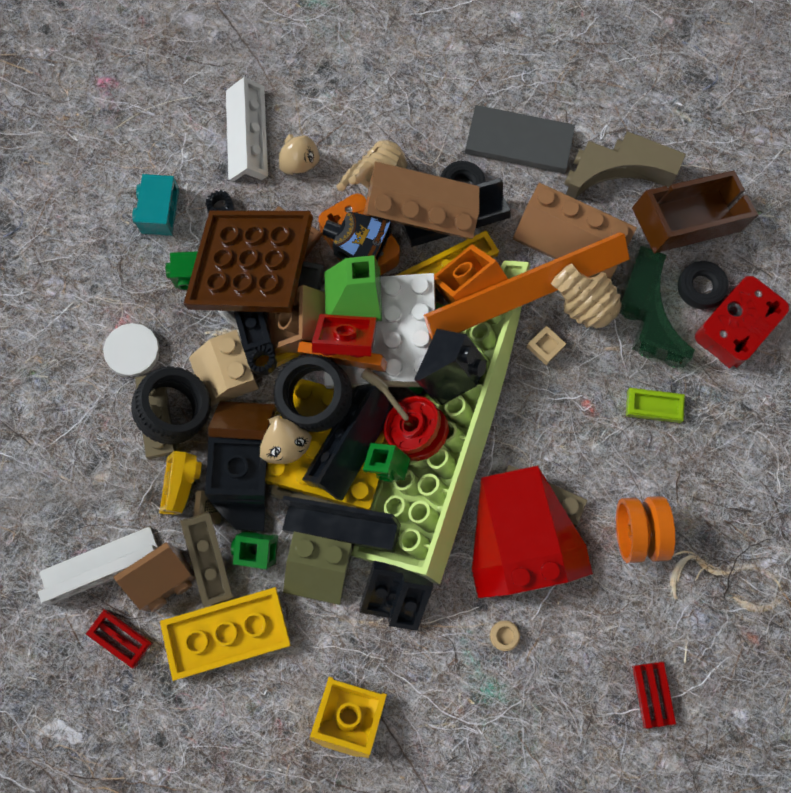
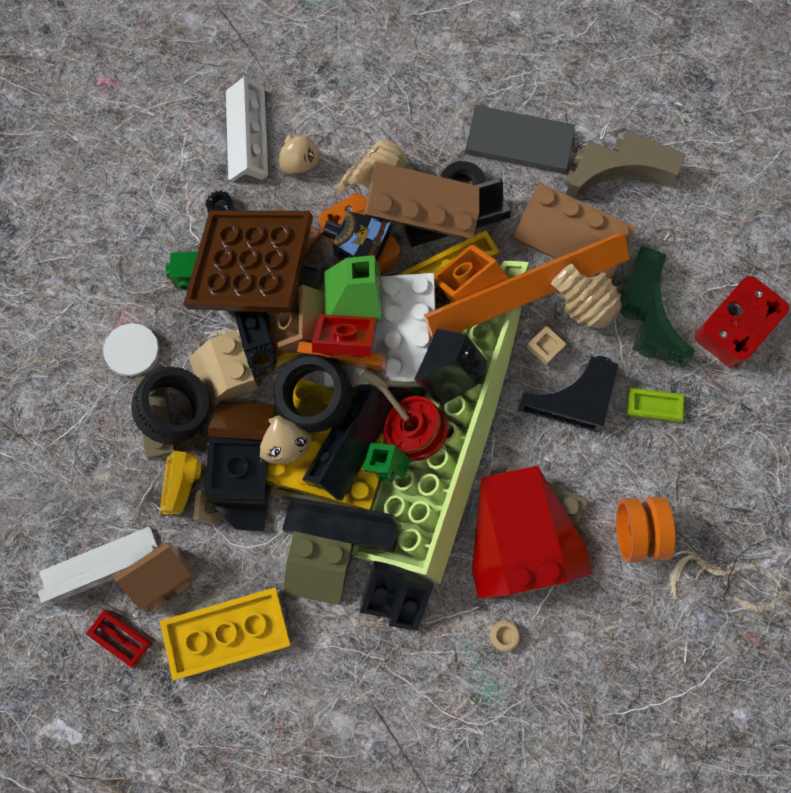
(156, 204): teal brick -> none
(206, 559): dark tan plate -> none
(245, 555): green brick -> none
(347, 718): yellow slope -> none
(582, 403): none -> black arch
(665, 694): red tile -> none
(693, 211): reddish brown piece -> none
(714, 274): black tyre -> none

